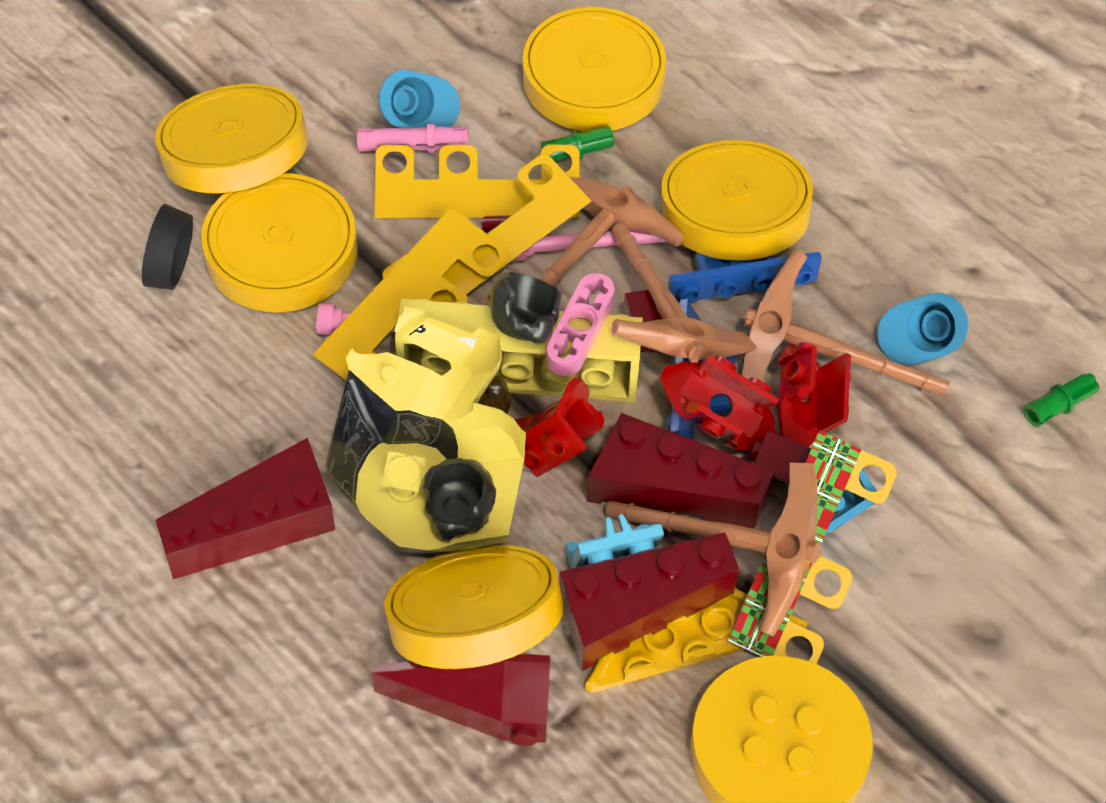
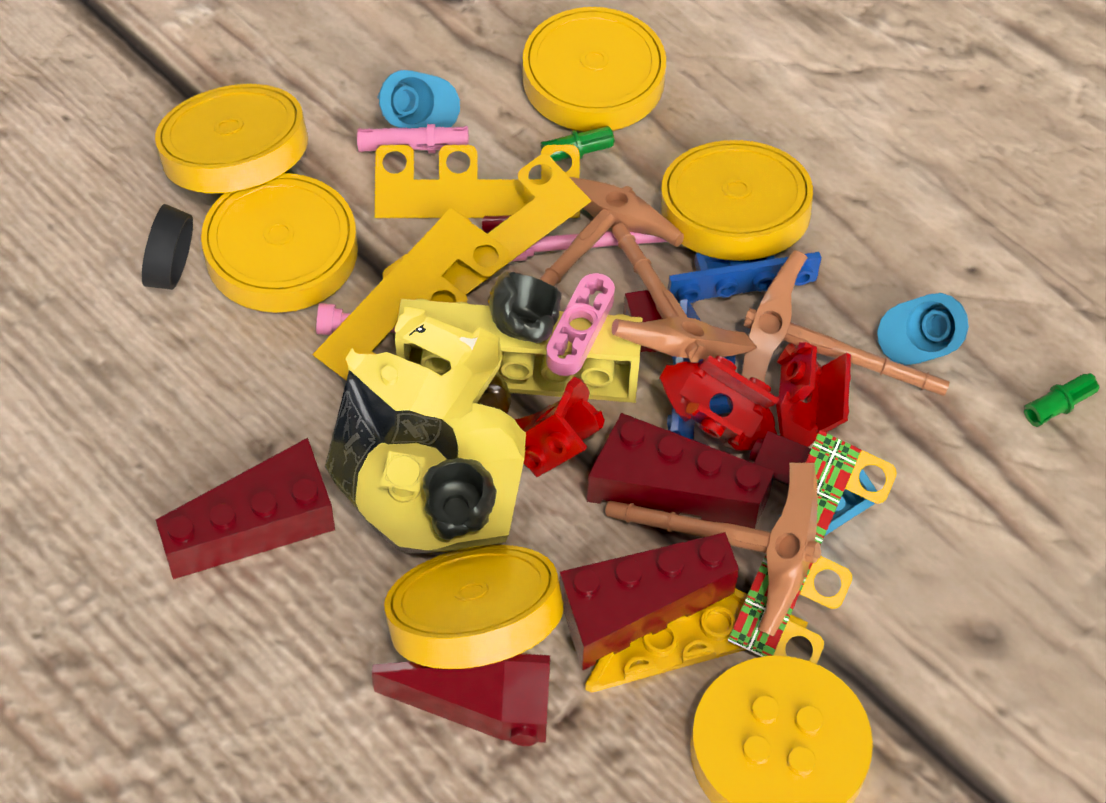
(614, 544): medium azure piece -> none

